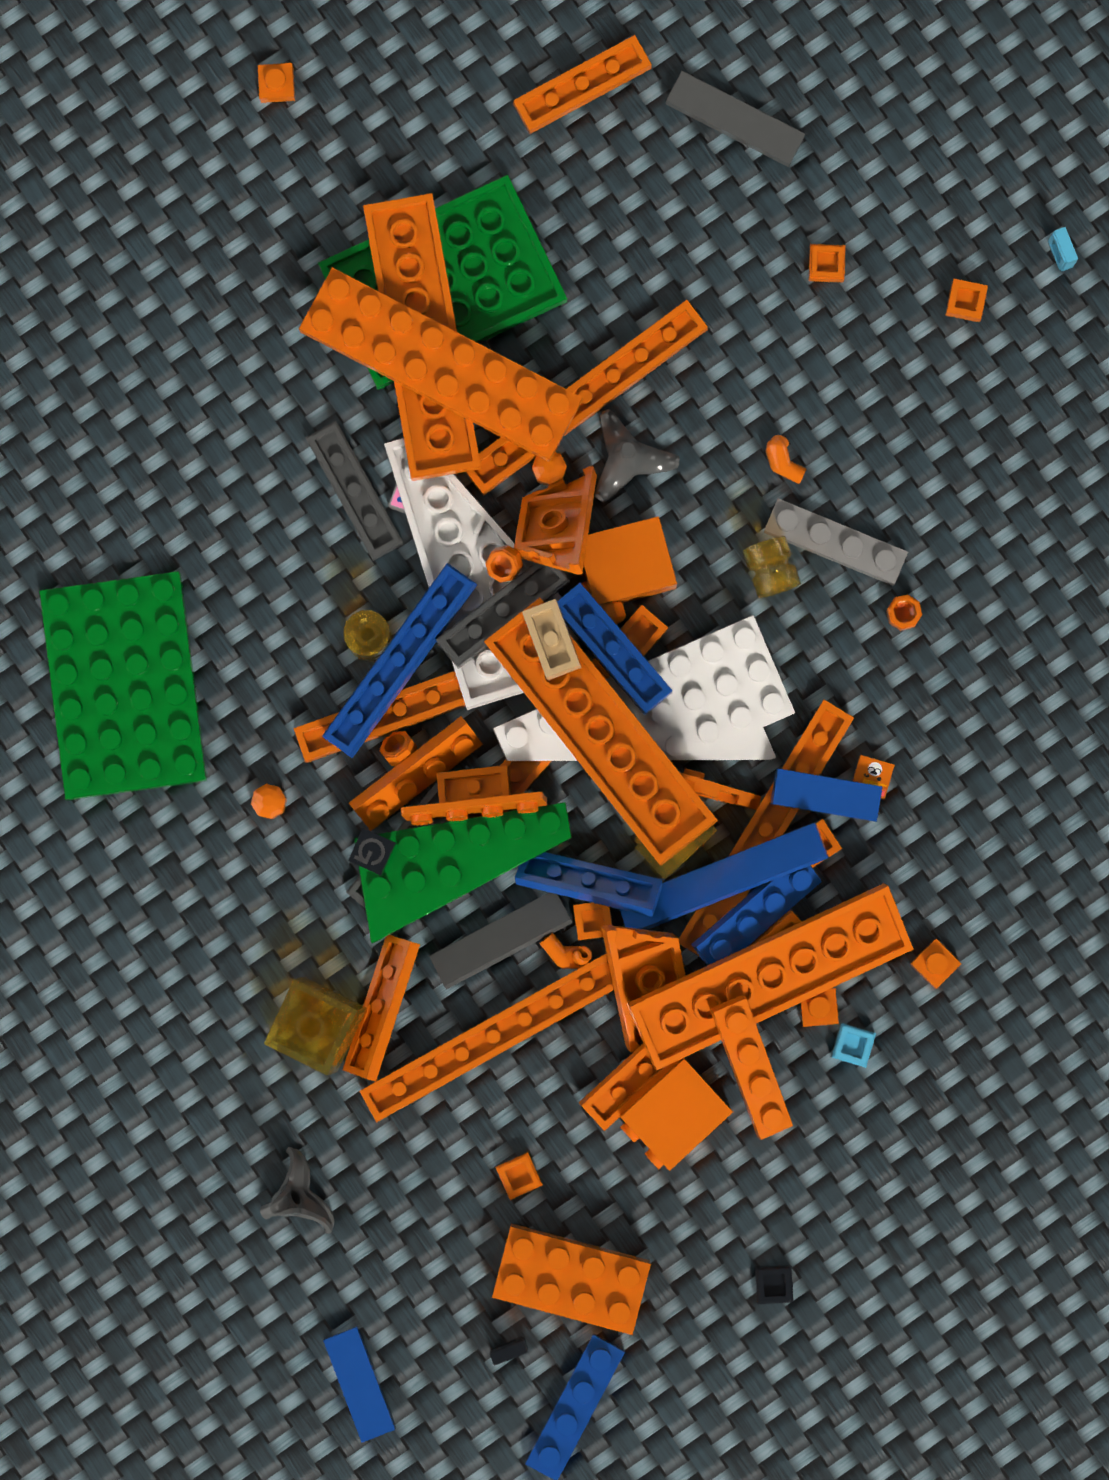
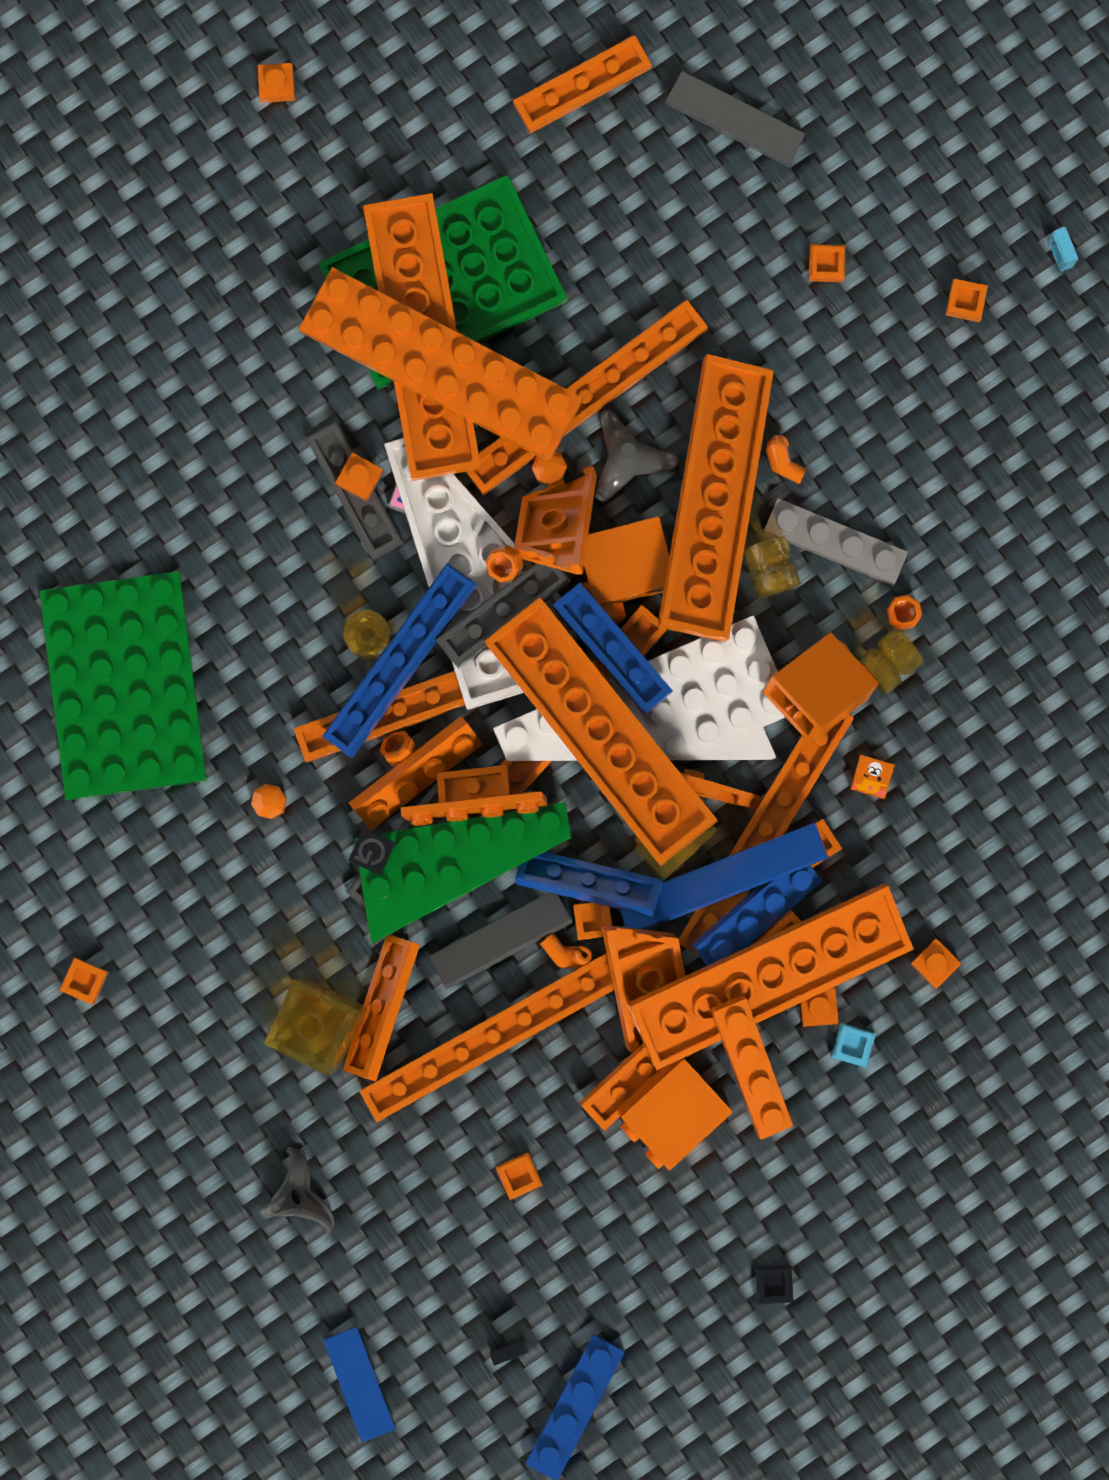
(84, 981): none -> orange plate
(359, 477): none -> orange plate
(551, 639): tan plate -> none
(571, 1279): orange brick -> none
(715, 498): none -> orange plate
(820, 687): none -> orange brick
(826, 795): blue tile -> none
(893, 658): none -> clear yellow wheel

